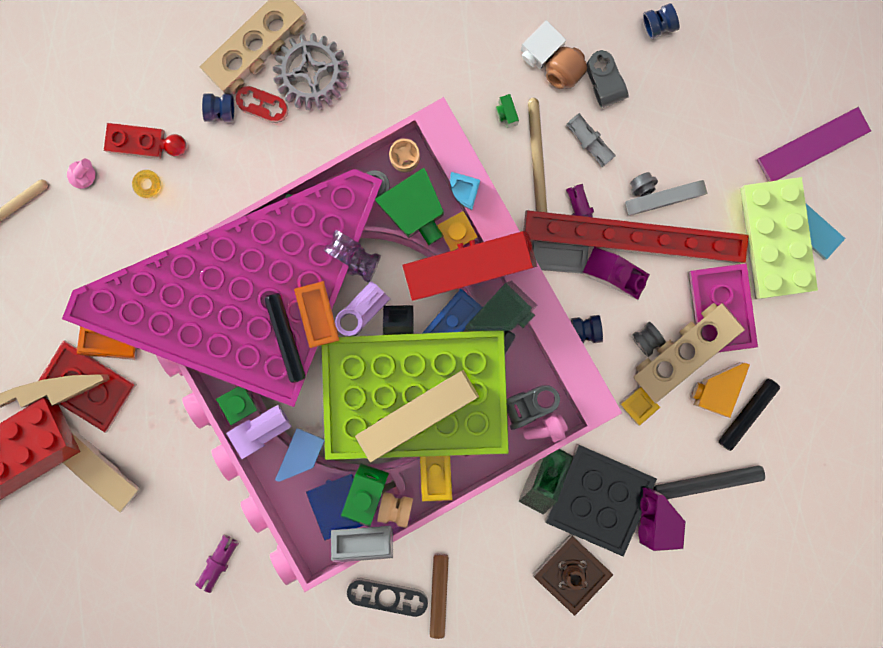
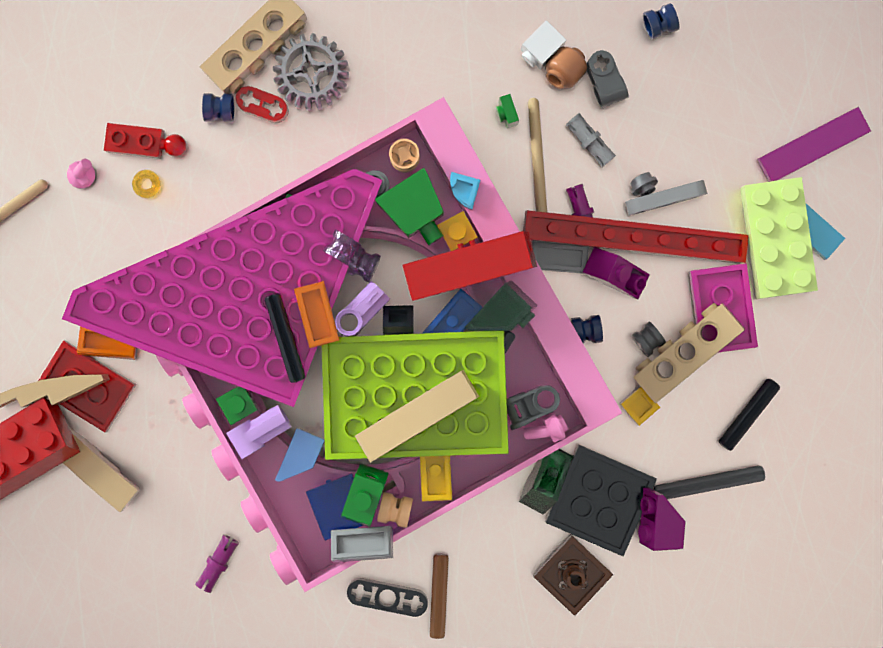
(721, 390): light orange slope -> none

